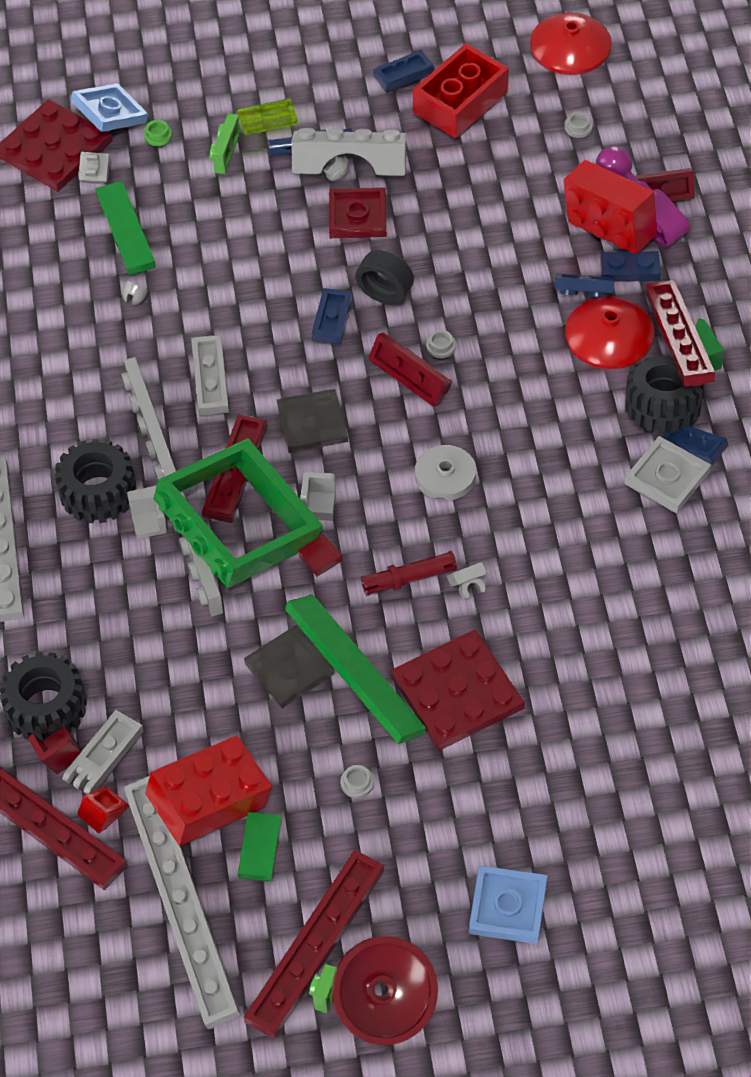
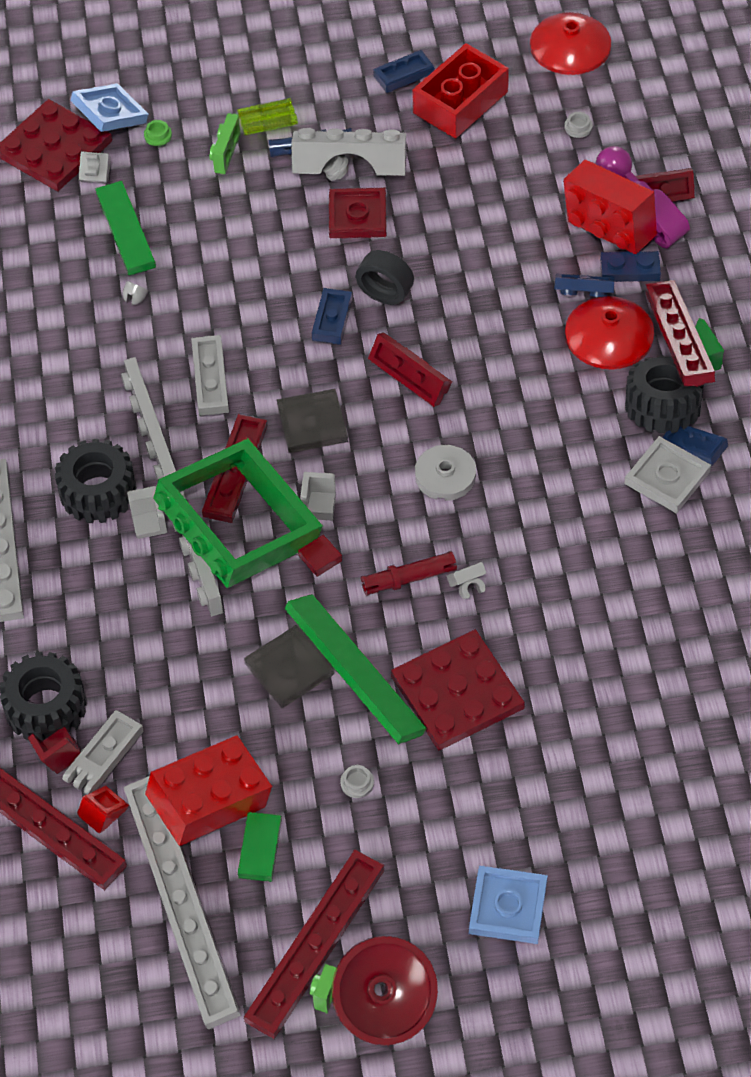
(440, 344): light grey plate -> none

